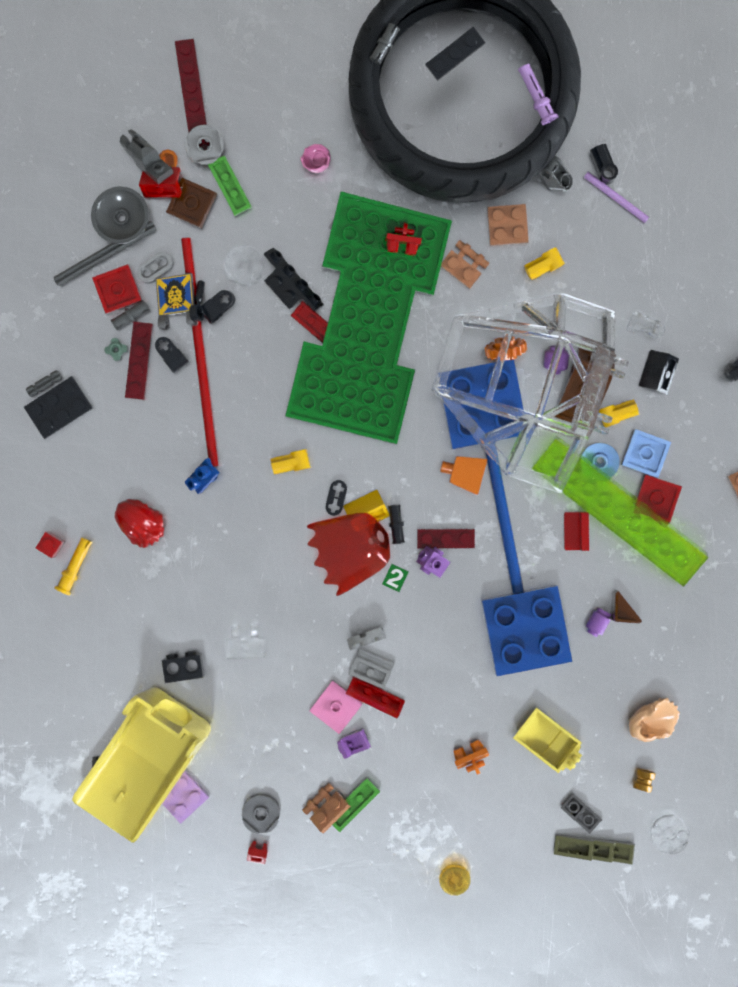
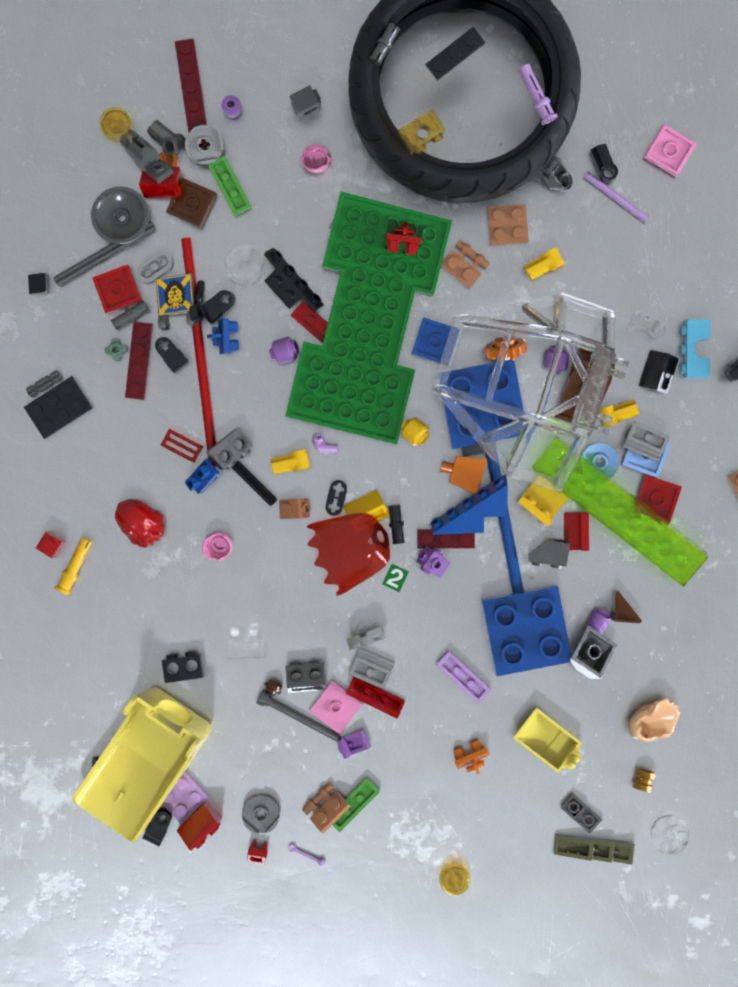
(38, 283): none -> black slope
(115, 123): none -> clear yellow piece
(157, 829): none -> black piece
(170, 142): none -> flat silver piece
(196, 453): none -> clear red tile
(198, 825): none -> red slope
(217, 546): none -> bright pink hair
(221, 336): none -> blue hips
(227, 445): none -> flat silver brick
(234, 111): none -> medium lavender brick
(254, 483): none -> black axle
(266, 700): none -> dark grey piece
(273, 687): none -> reddish brown plate
(284, 350): none -> medium lavender head
(292, 847): none -> lavender hinge
(294, 508): none -> nougat bracket
(305, 102): none -> dark grey brick
(305, 683): none -> dark grey brick
(322, 446): none -> lavender arm
(415, 431): none -> yellow head
(428, 122): none -> clear yellow brick
(431, 340): none -> blue plate
(463, 677): none -> lavender plate
(470, 513): none -> blue slope
(472, 450): none -> dark grey beam
(542, 503): none -> yellow bracket
(551, 552): none -> dark grey slope
(592, 653): none -> flat silver slope
(646, 441): none -> light grey plate
(670, 150): none -> bright pink plate
(692, 364): none -> medium azure arch

